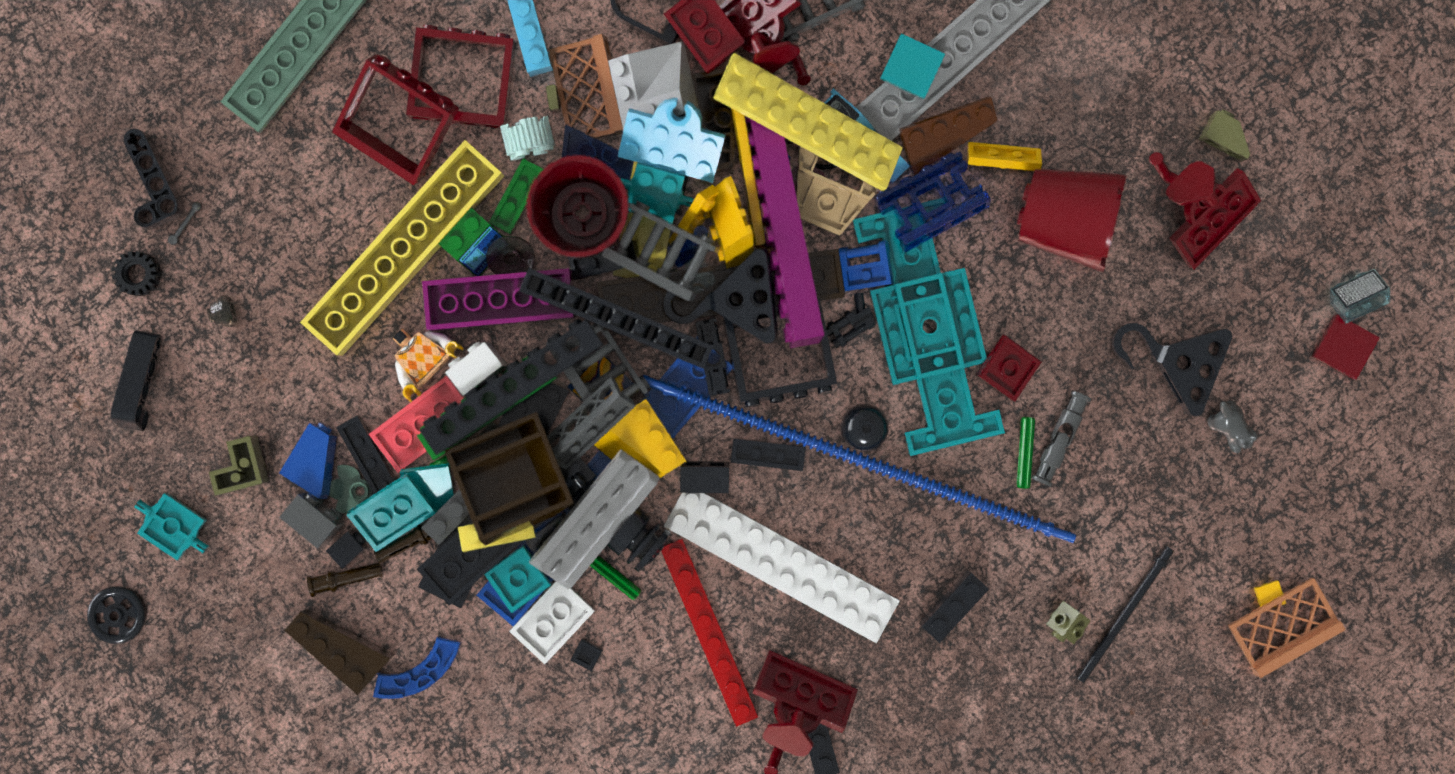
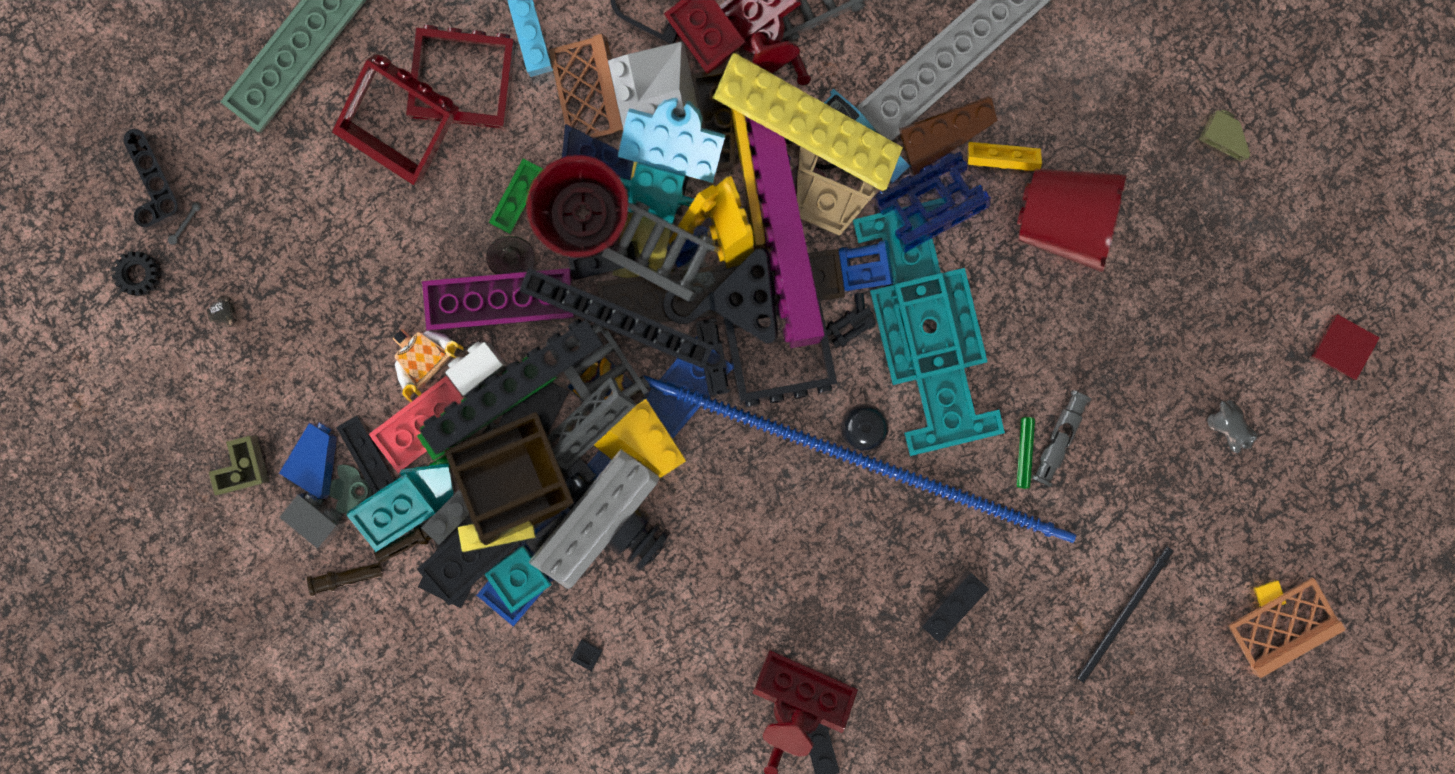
(118, 594): black plate -> none
(135, 381): black beam -> none
(171, 526): teal plate -> none
(339, 650): dark brown wedge -> none
(347, 548): black brick -> none
(401, 249): light yellow brick -> none
(420, 677): blue tile -> none
(470, 240): green slope -> none
(527, 137): light aqua brick -> none
(552, 621): white plate -> none
(553, 99): olive tile -> none
(615, 578): green axle -> none
(704, 477): black hinge -> none
(709, 632): red plate -> none
(768, 454): black plate -> none
(782, 564): white plate -> none
(912, 66): teal tile -> none
(1008, 368): dark red tile -> none
(1067, 623): olive brick -> none
(1196, 353): black piece -> none
(1209, 207): dark red plate -> none
(1359, 295): brick -> none

